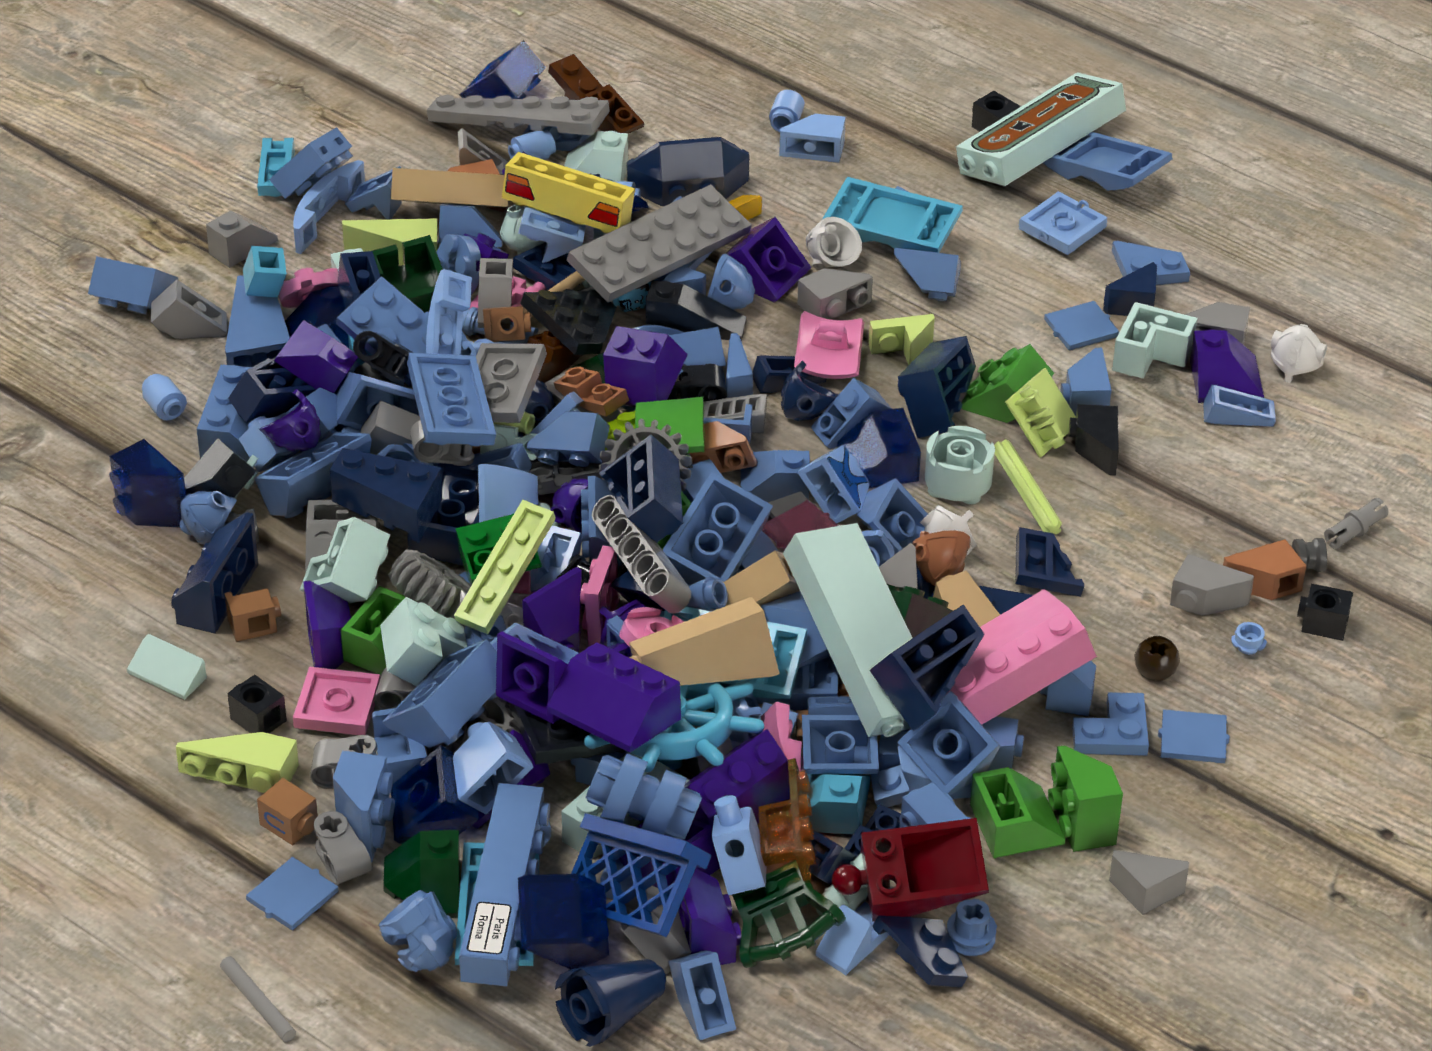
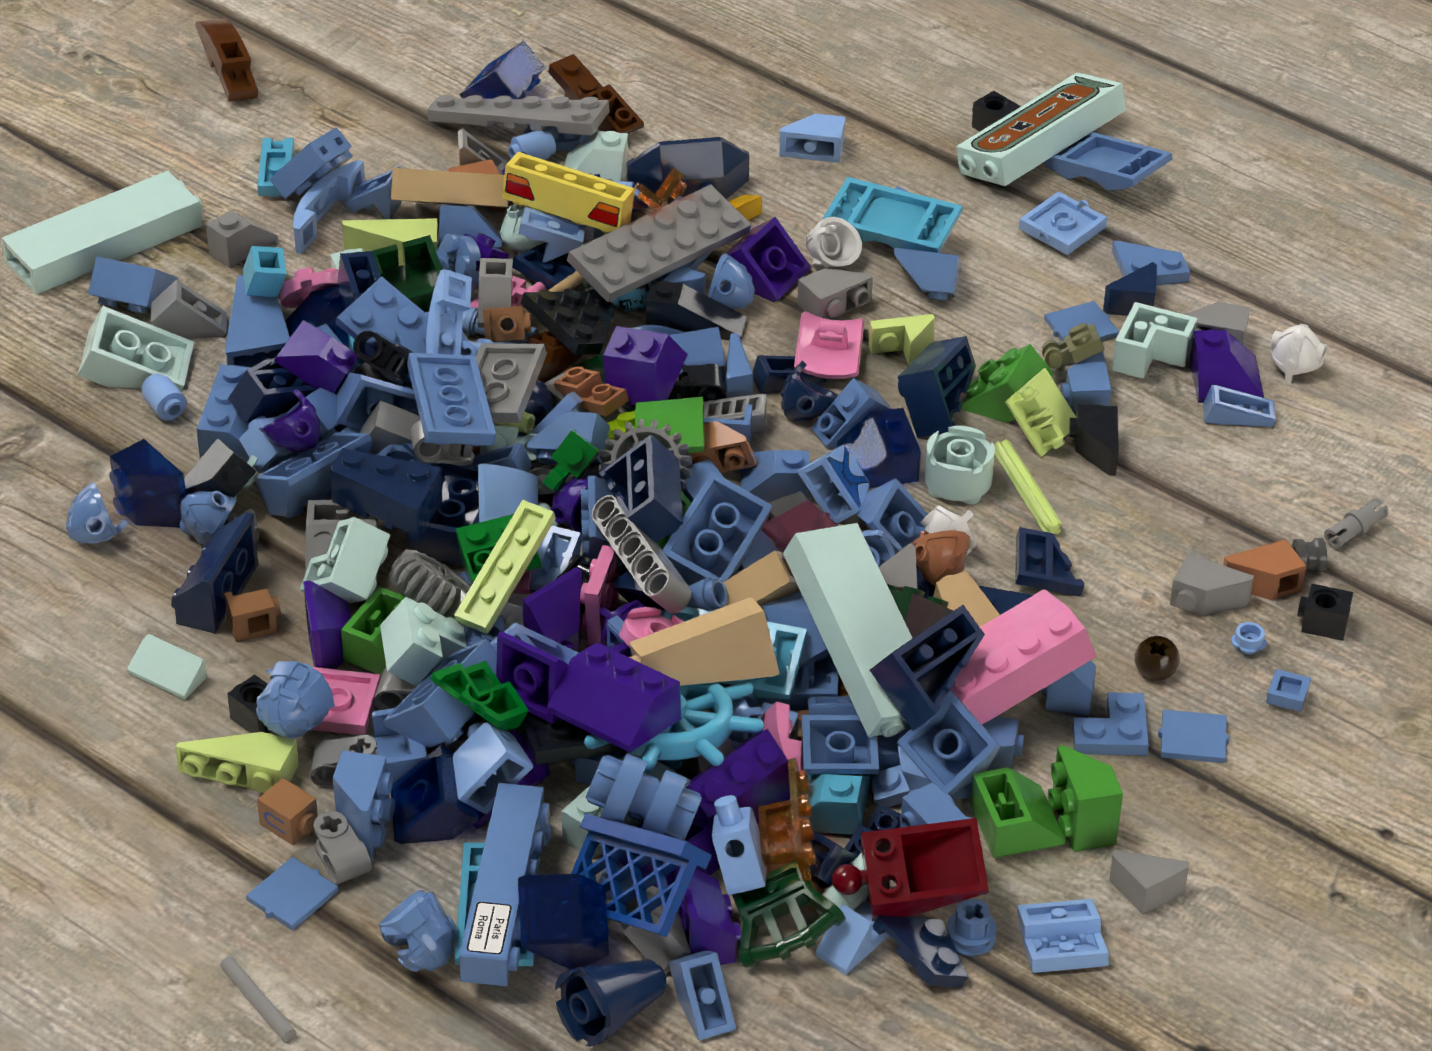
(89, 519): none -> medium blue helmet
(104, 228): none -> light aqua brick
(127, 351): none -> light aqua slope
(229, 57): none -> reddish brown slope
(294, 699): none -> medium blue helmet
(428, 864): dark green slope -> none
(483, 693): none -> green slope
(573, 458): none -> green plate
(671, 188): none -> clear orange bracket
(786, 109): light blue brick -> none
(1062, 935): none -> light blue slope
(1078, 345): none -> olive plate
(1288, 690): none -> medium blue plate

